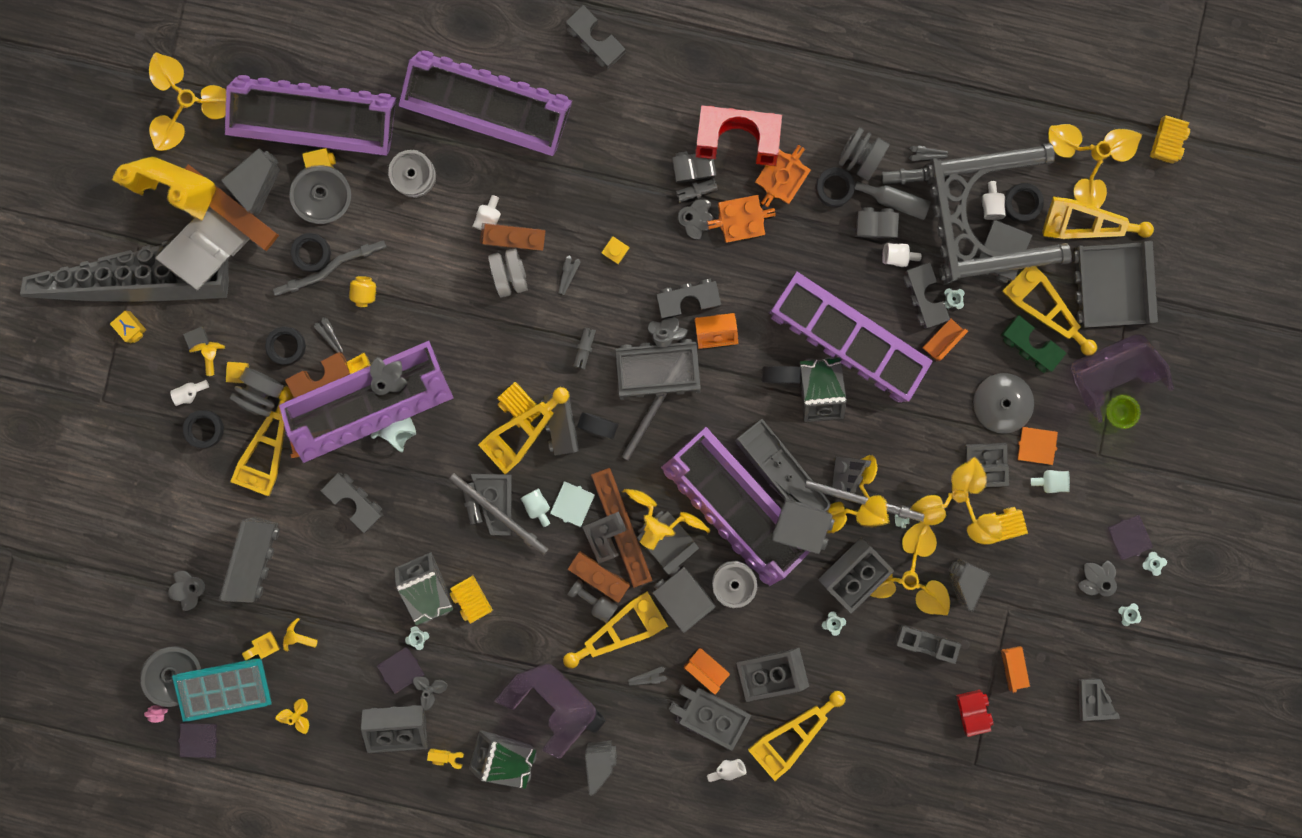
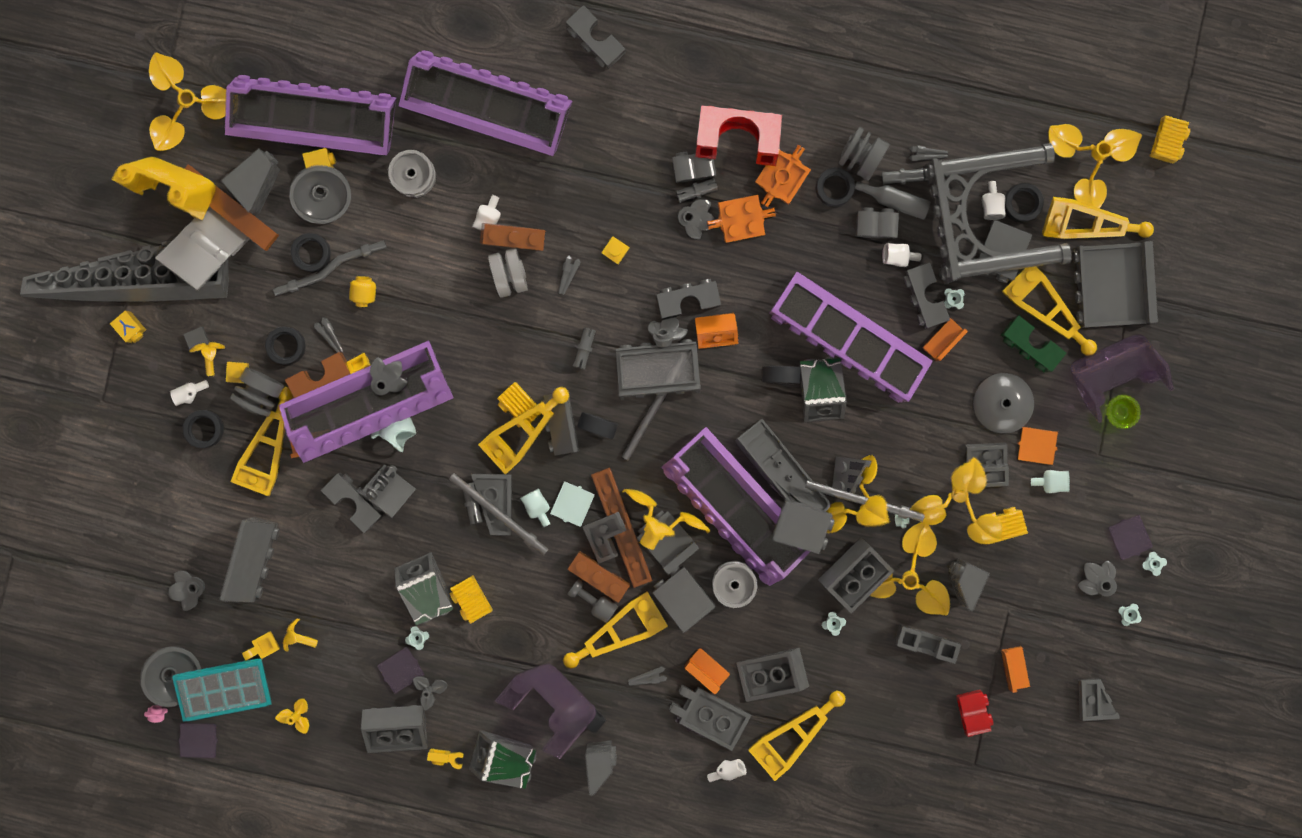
(388, 490): none -> dark grey hinge

